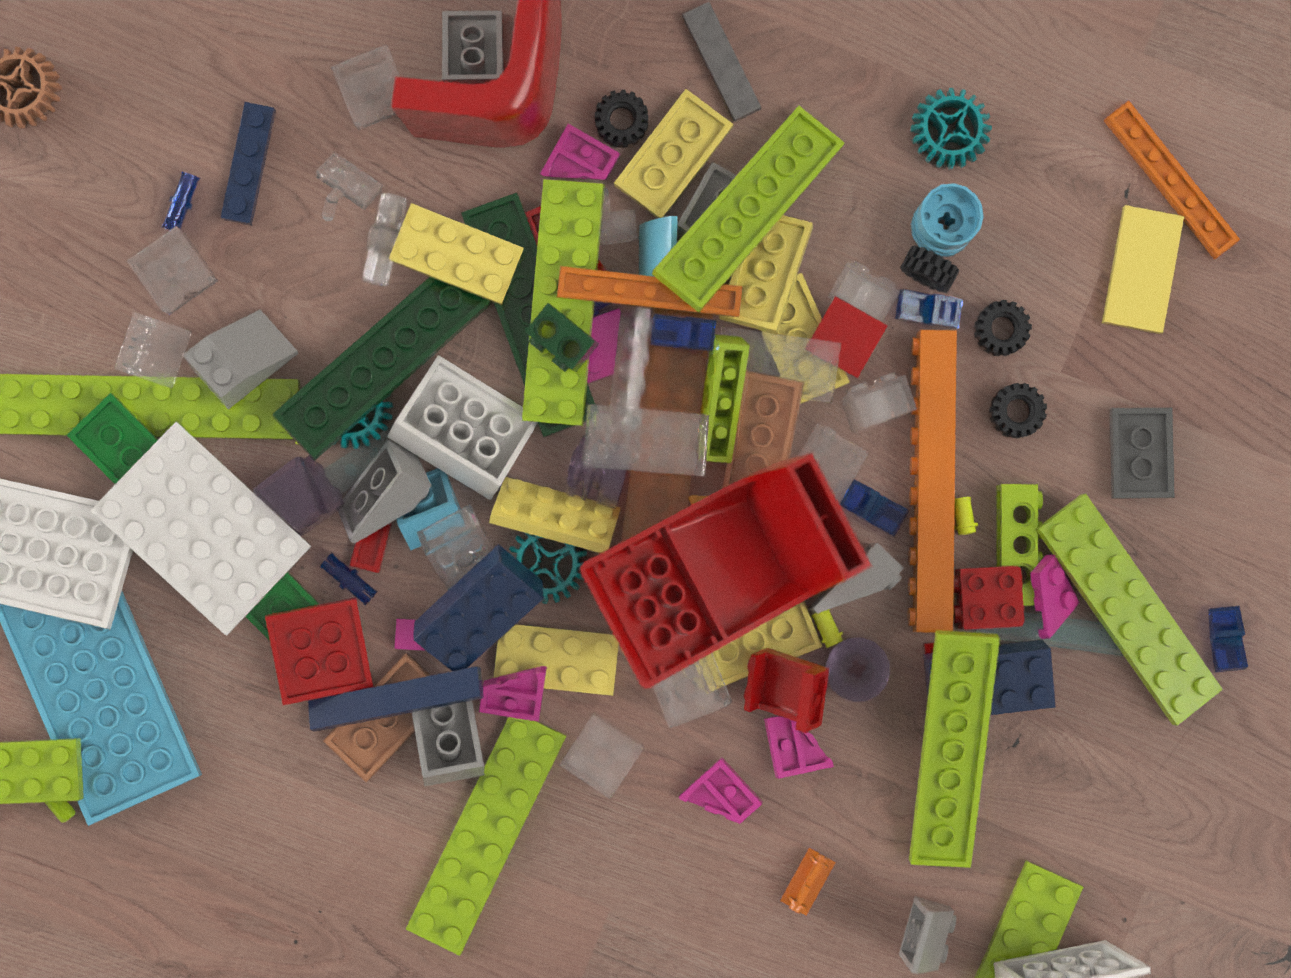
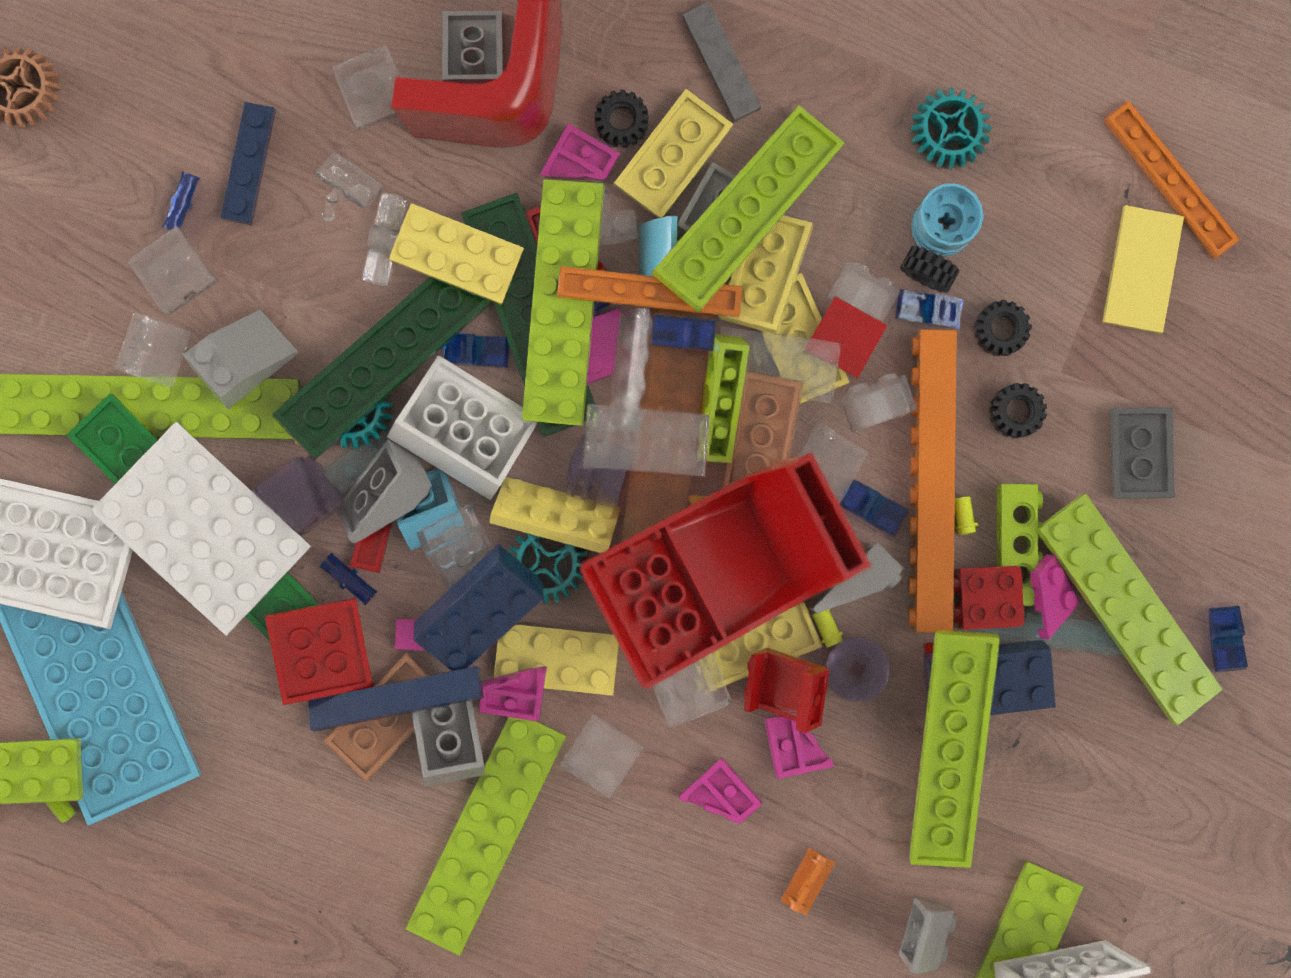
(477, 351): none -> clear blue slope
(565, 333): dark green brick -> none

